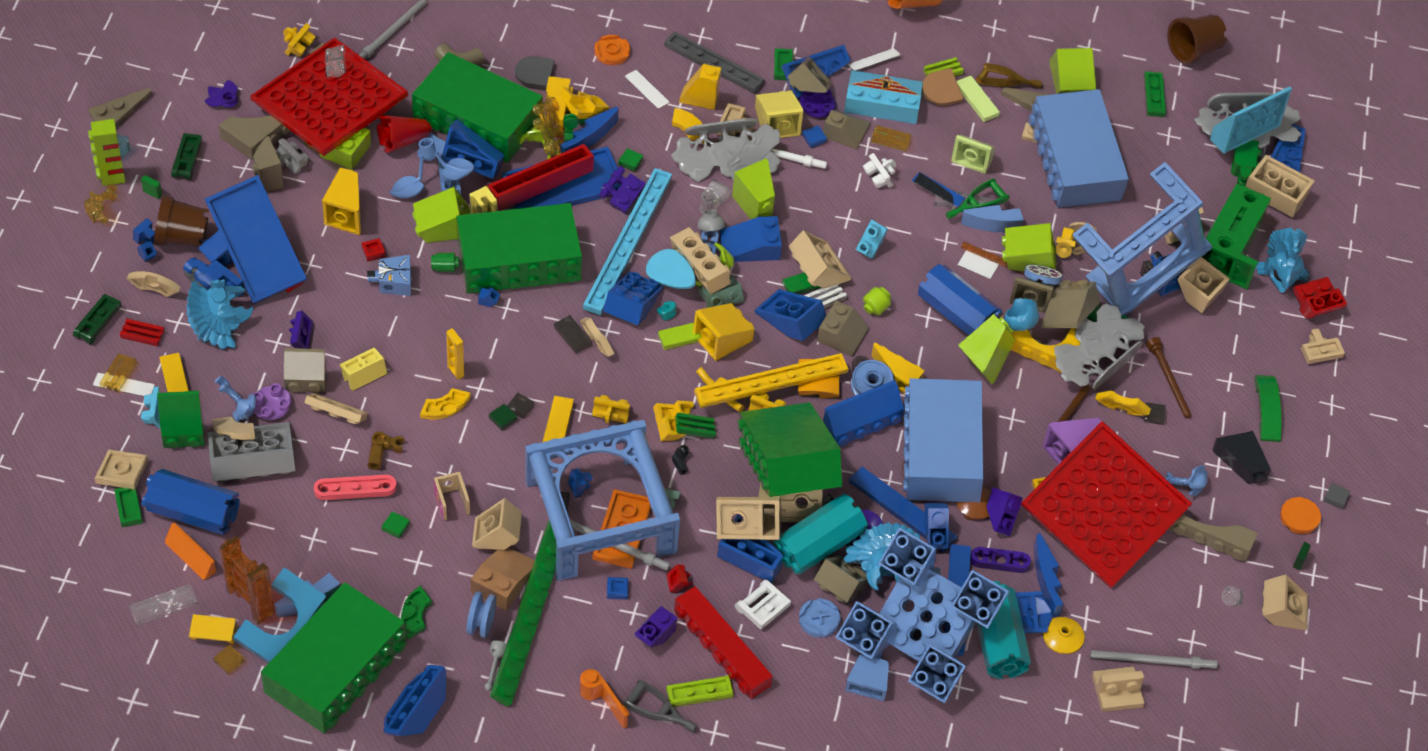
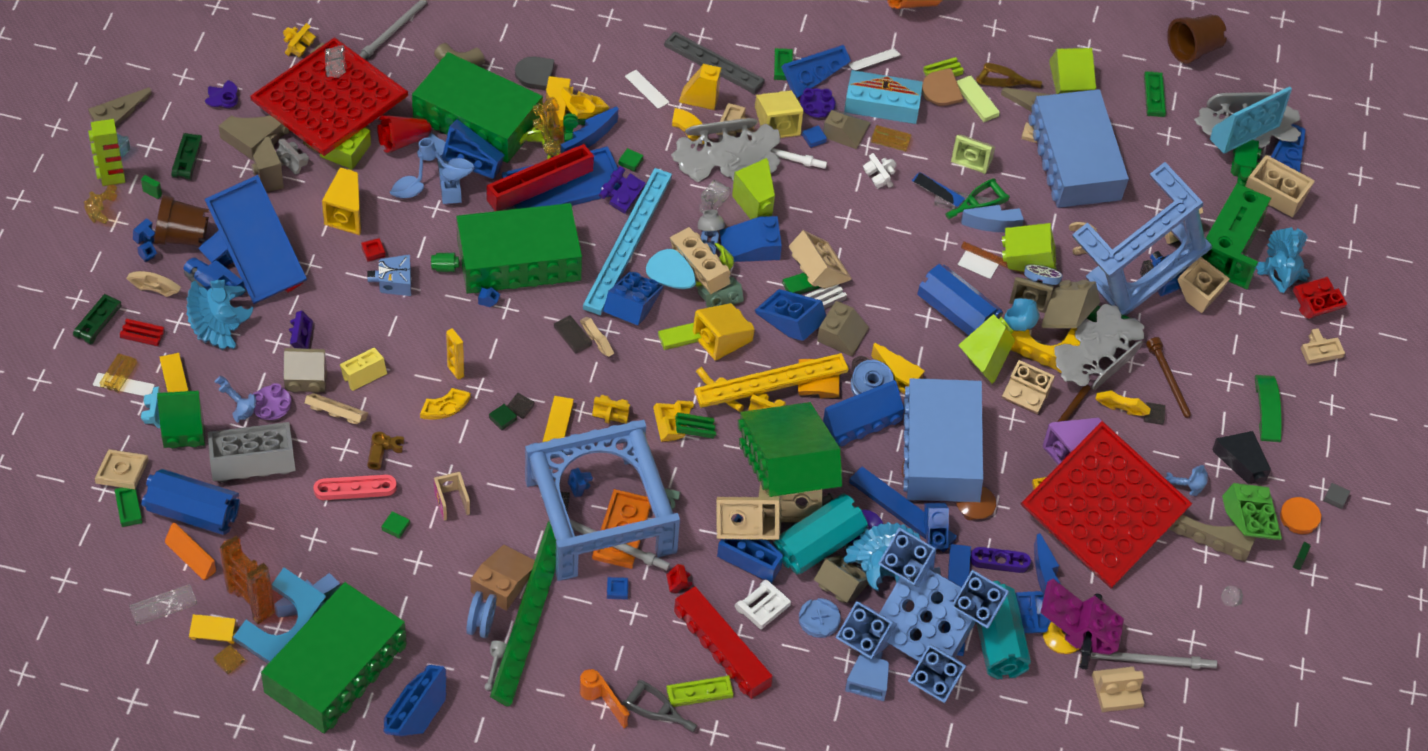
(235, 429): tan tile -> none
(413, 611): green tile -> none
(437, 215): lime slope -> none
(482, 201): light yellow hinge -> none
(497, 526): tan slope -> none
(612, 50): orange tile -> none
(657, 628): dark purple slope -> none
(667, 310): teal piece -> none
(679, 457): black arm -> none
(809, 77): dark tan slope -> none
(872, 239): medium azure hips -> none
(876, 301): lime head -> none
(1003, 510): dark purple slope -> none
(1028, 387): none -> tan brick
(1065, 242): yellow hips -> none
(1086, 623): none -> magenta piece
(1252, 510): none -> bright green slope
(1285, 603): tan slope -> none

